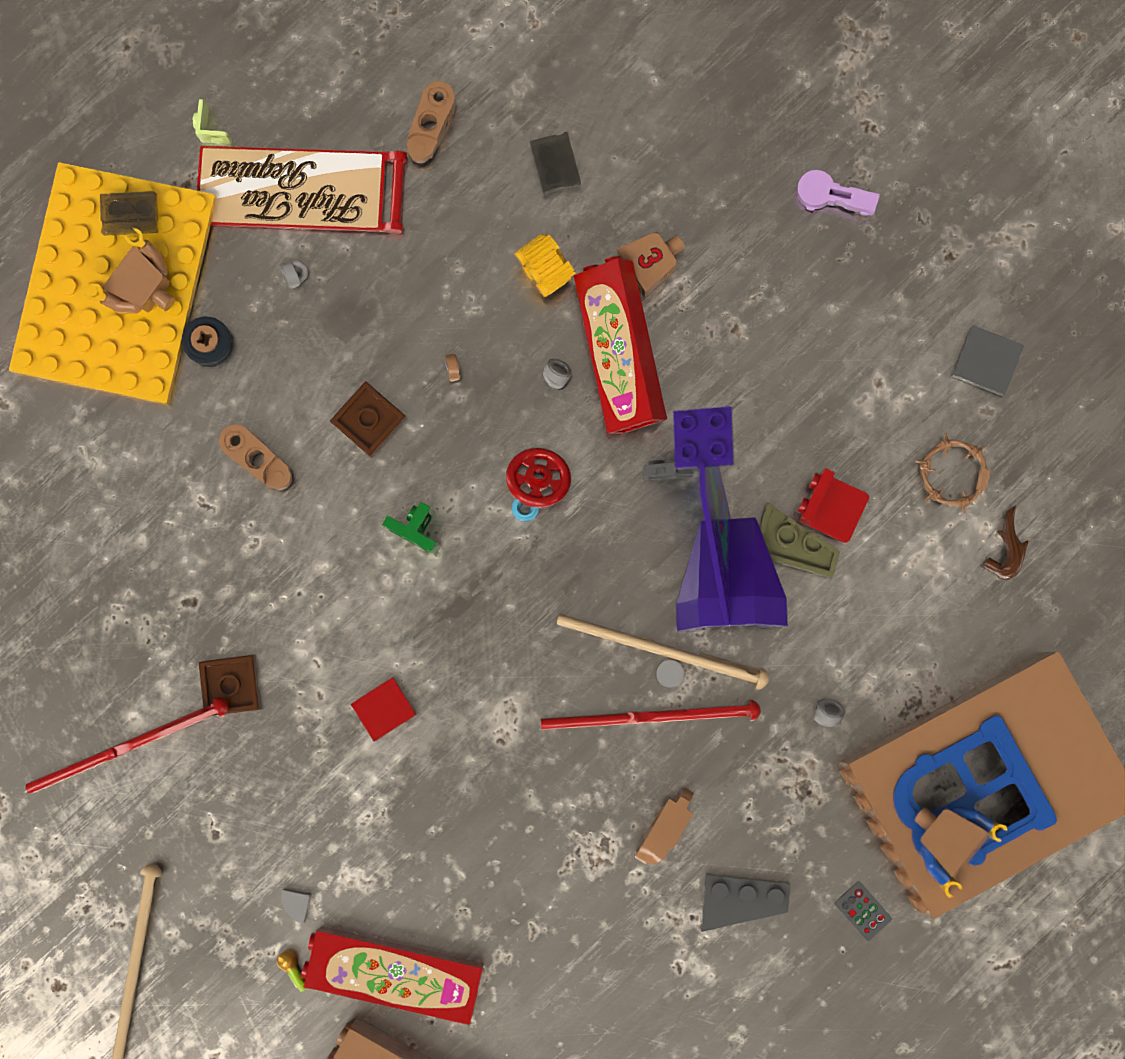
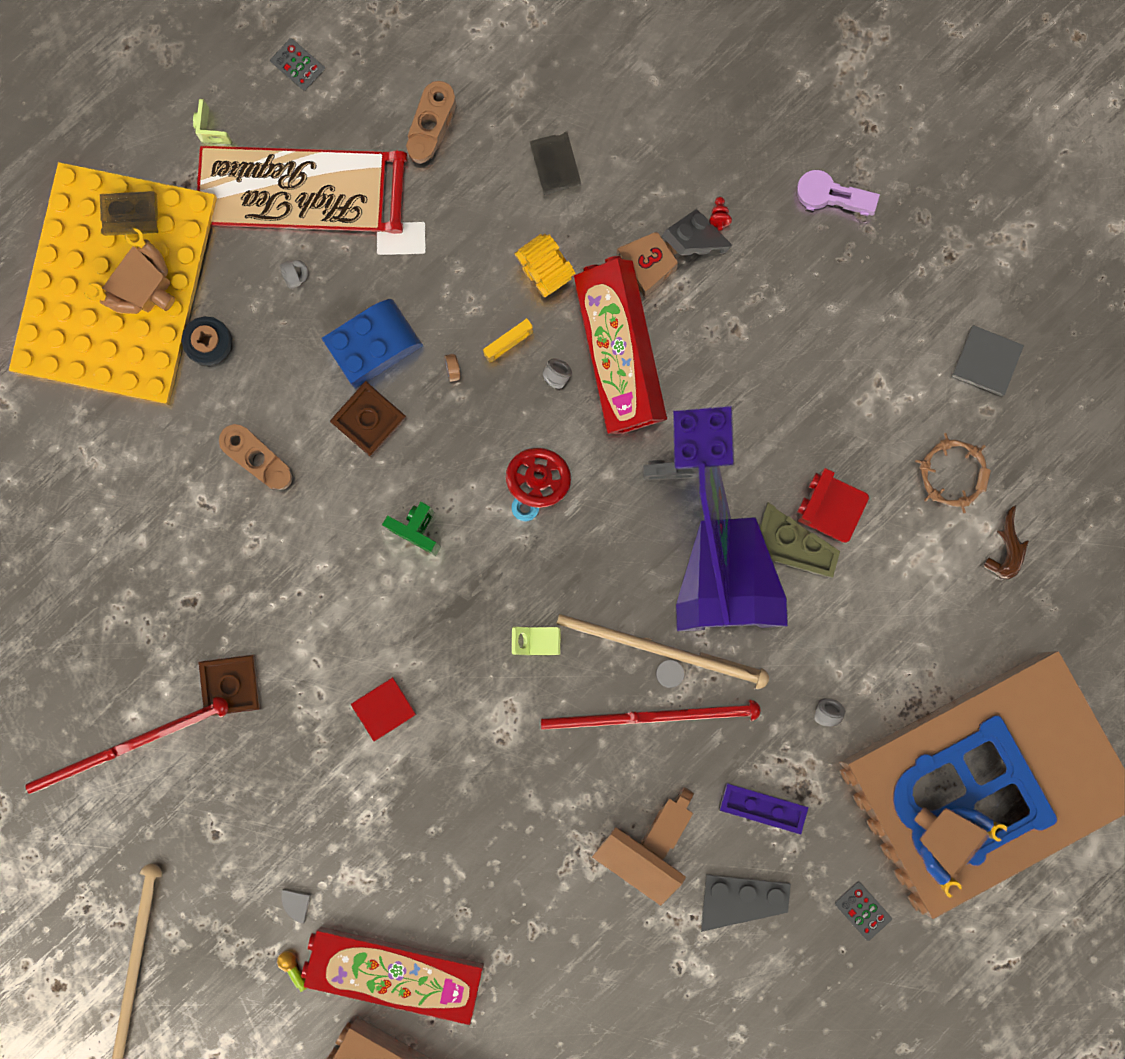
(297, 64): none -> dark grey sticker
(372, 342): none -> blue brick
(409, 242): none -> white sticker
(508, 340): none -> yellow tile
(536, 640): none -> yellowish green bracket
(638, 866): none -> medium nougat tile
(695, 235): none -> dark grey wing
(720, 215): none -> red hair
(763, 808): none -> dark purple plate

